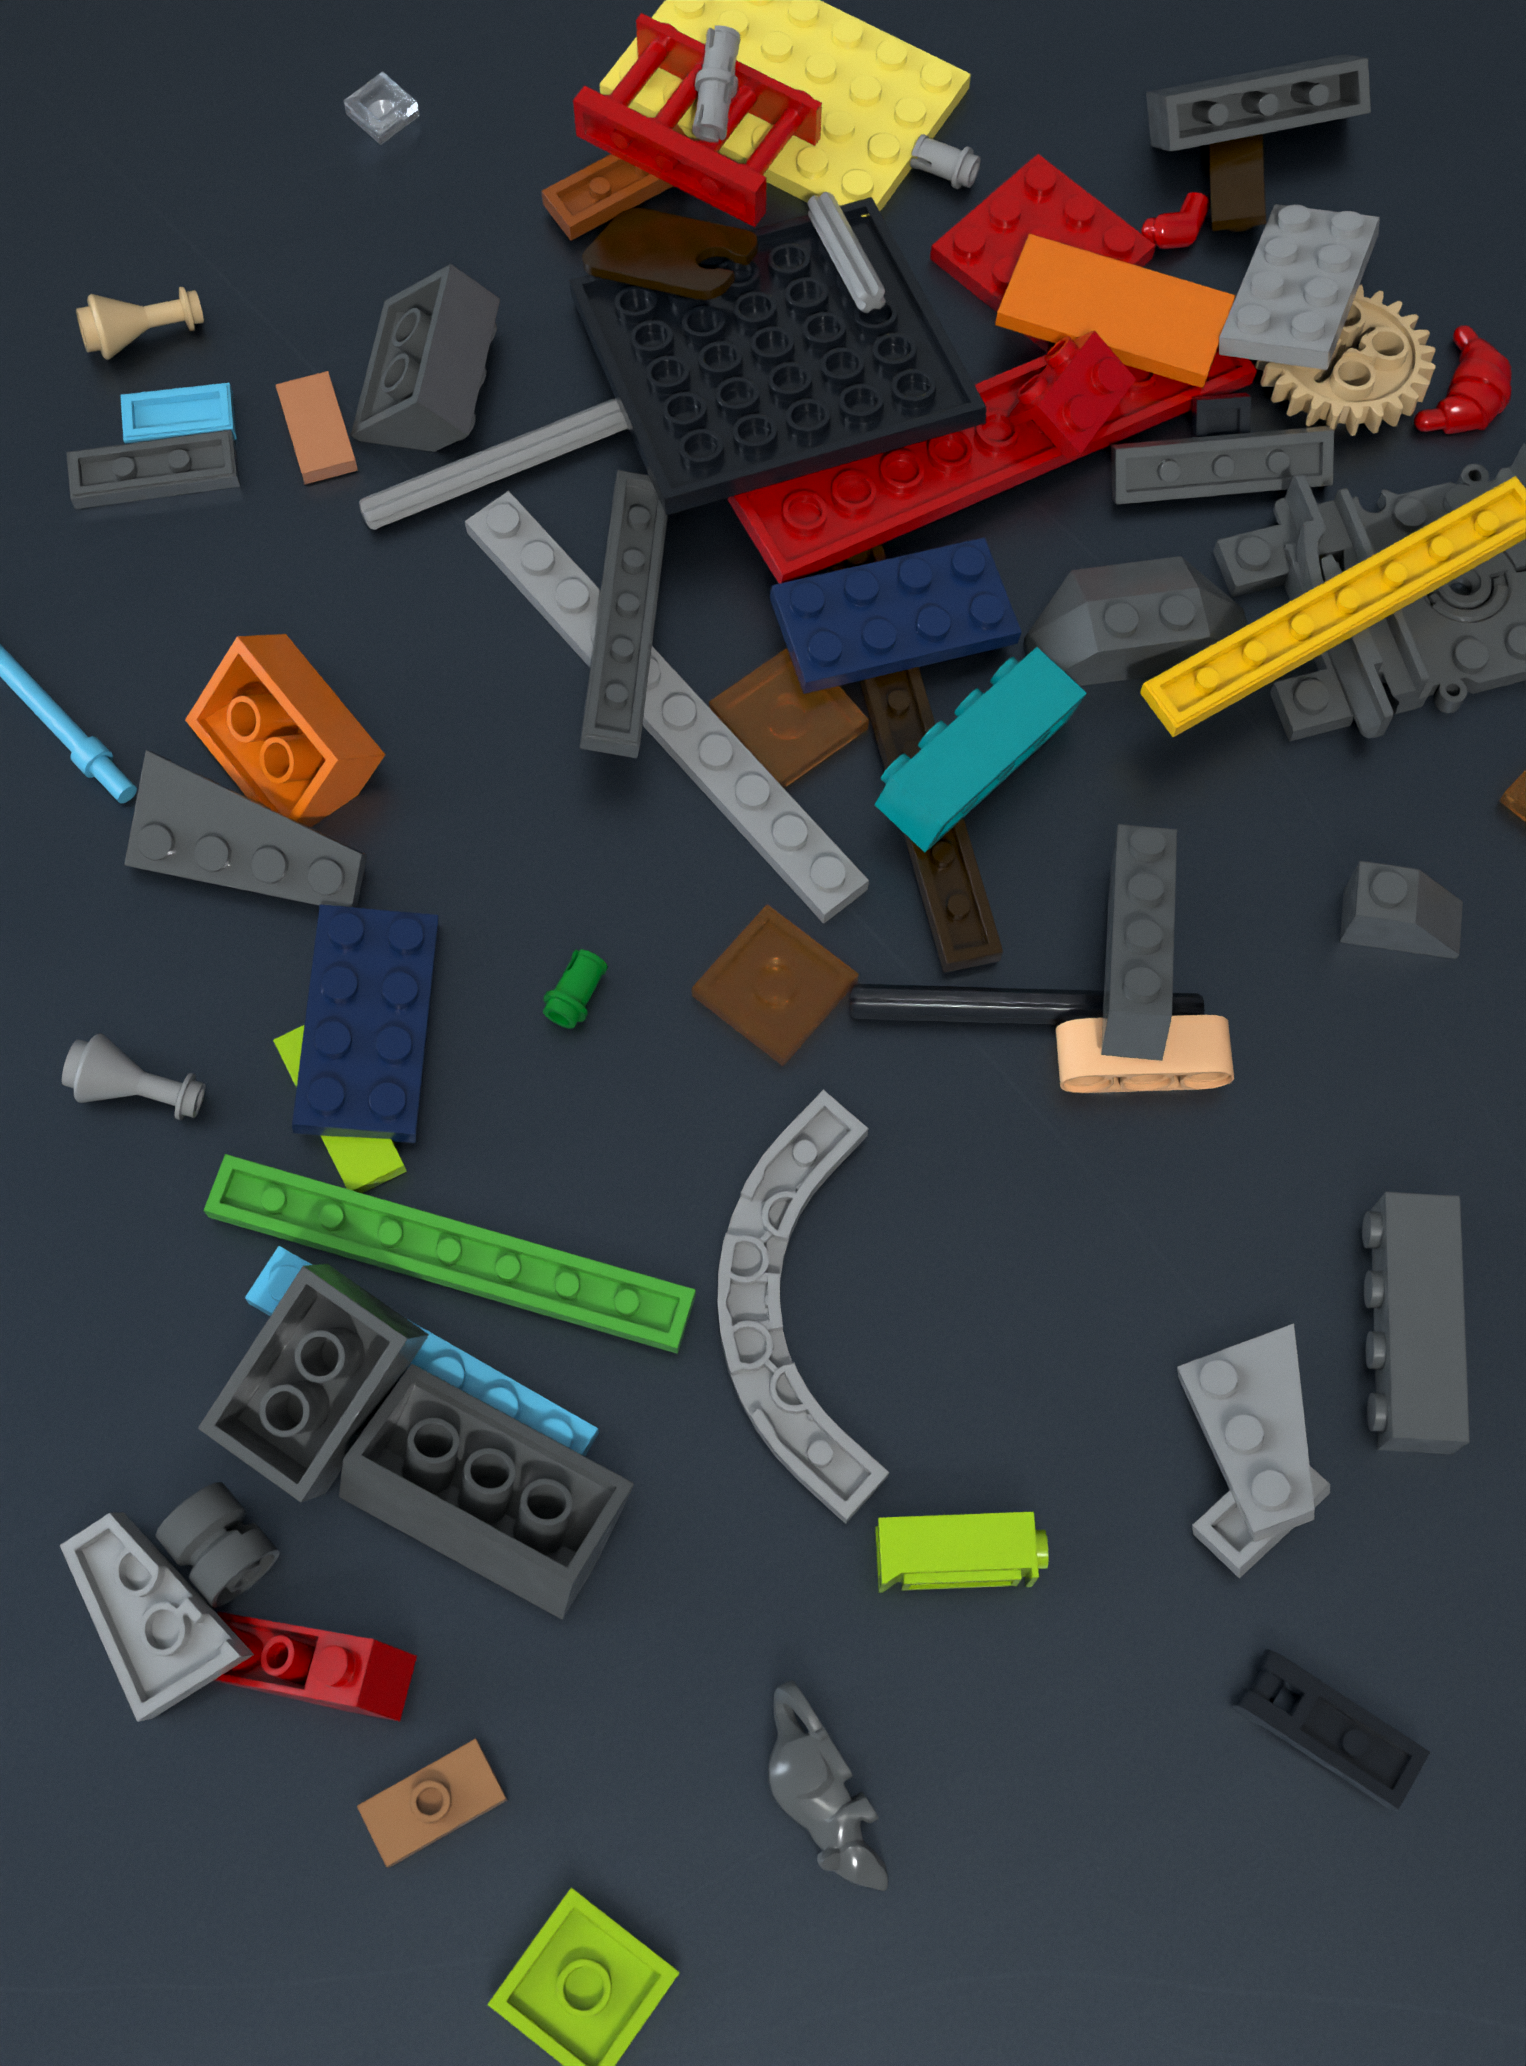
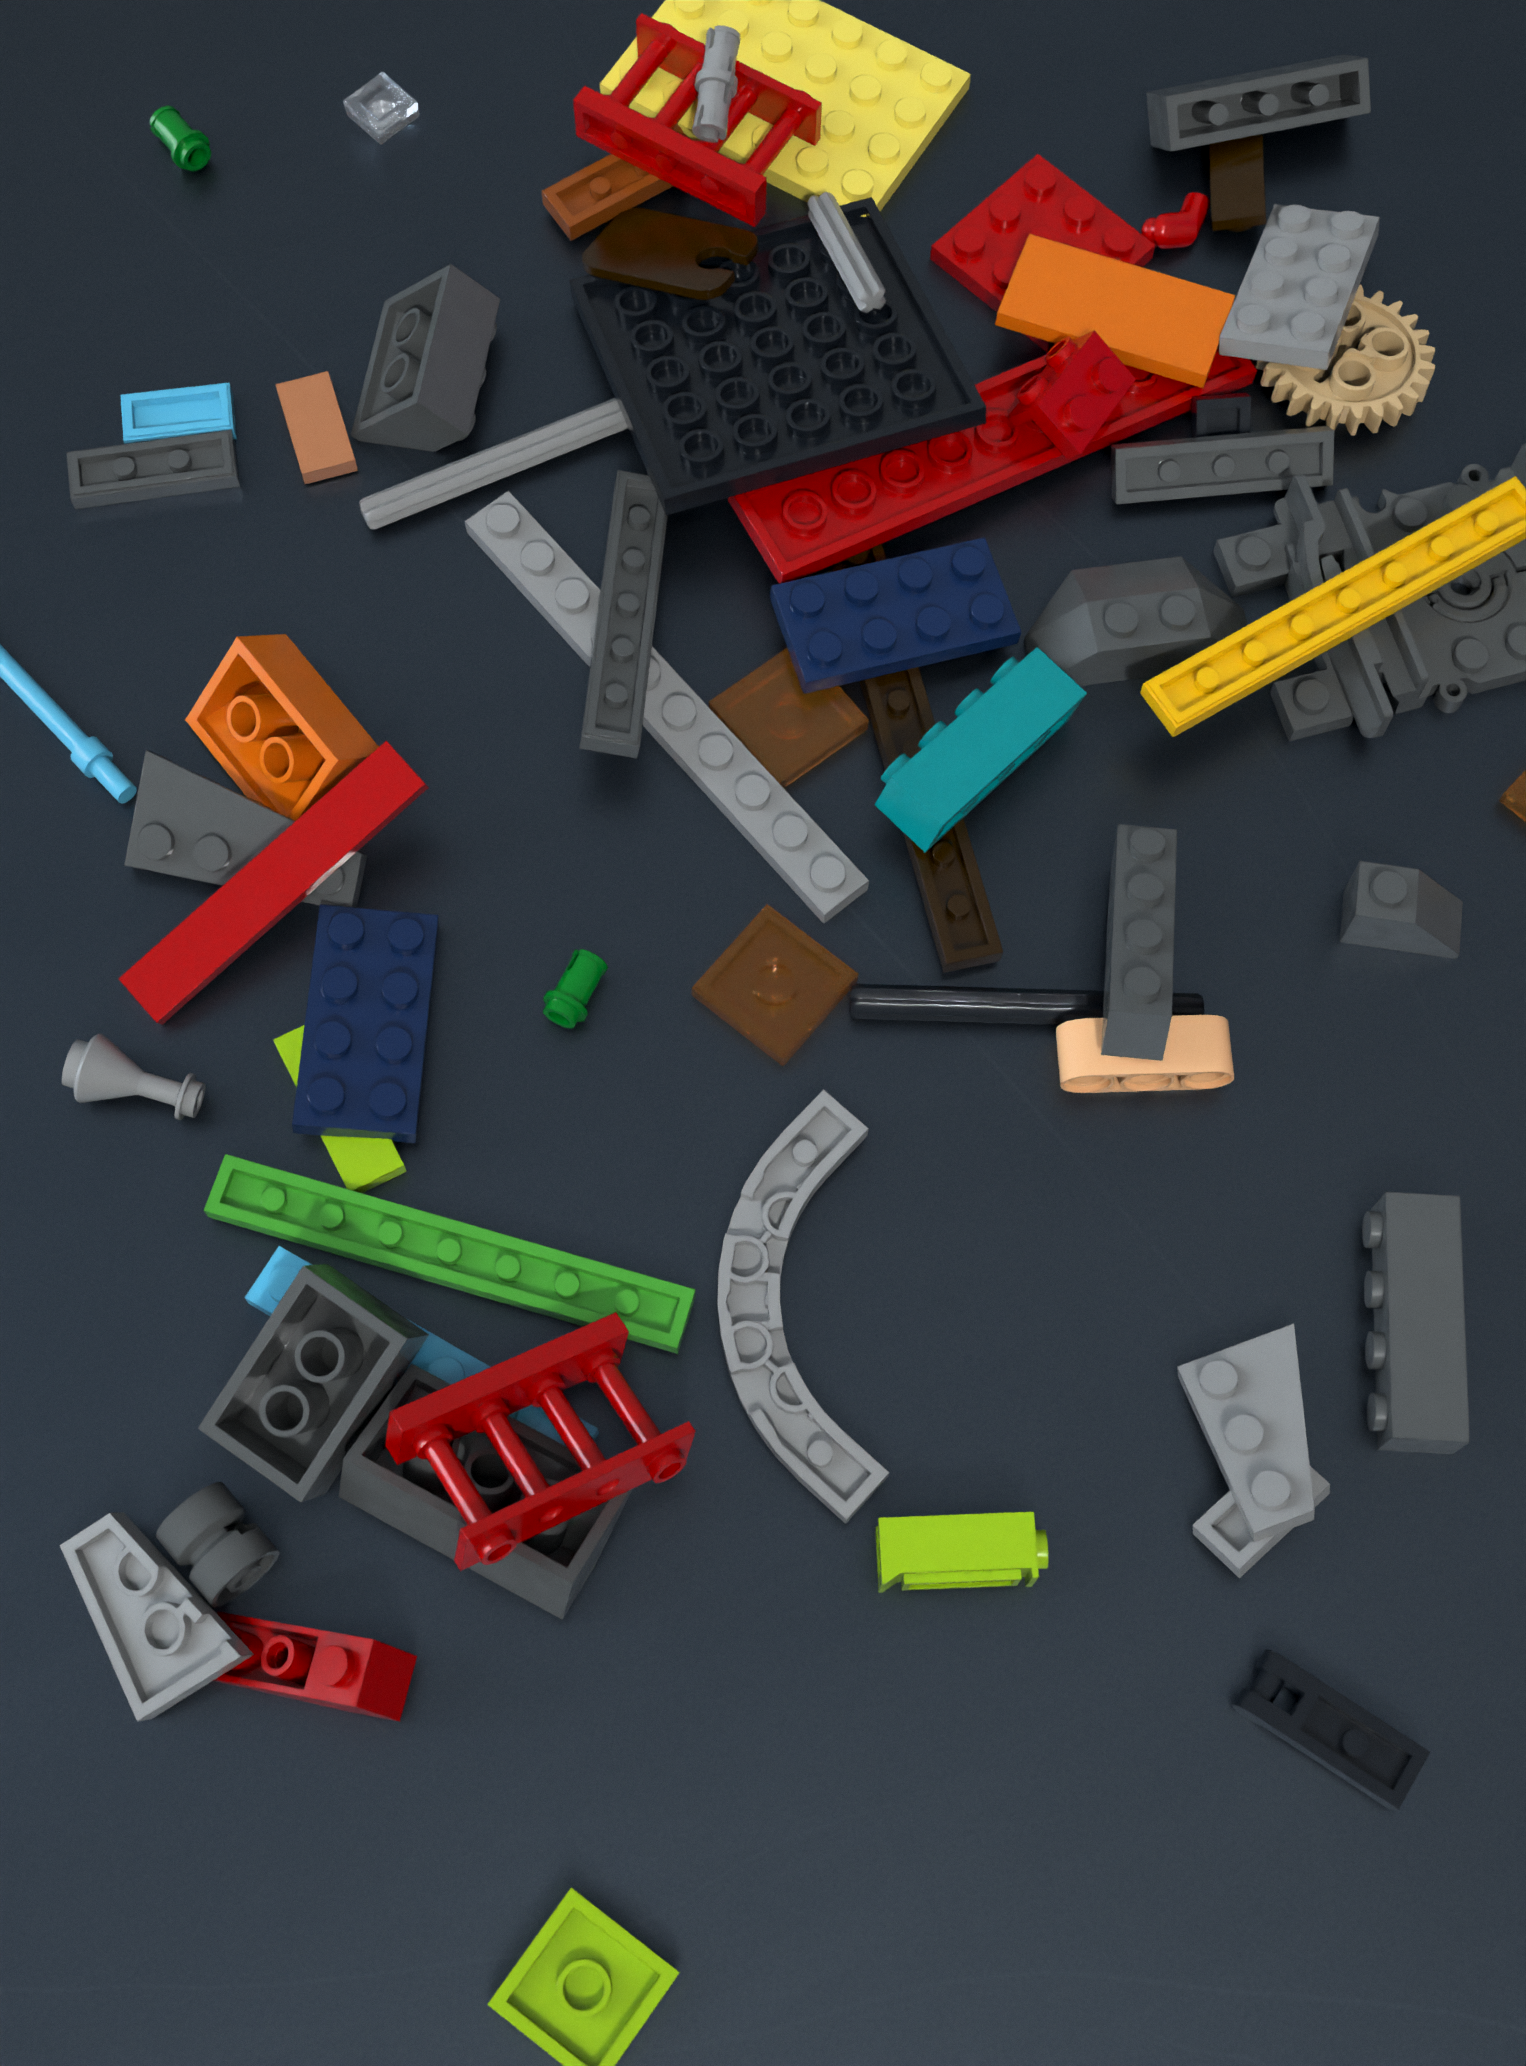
(114, 324): tan piece -> none
(188, 147): none -> green pin
(273, 883): none -> red tile
(432, 1803): medium nougat plate -> none
(536, 1379): none -> red fence
(809, 1786): dark grey animal -> none
(946, 161): light grey pin -> none
(1476, 390): red piece -> none

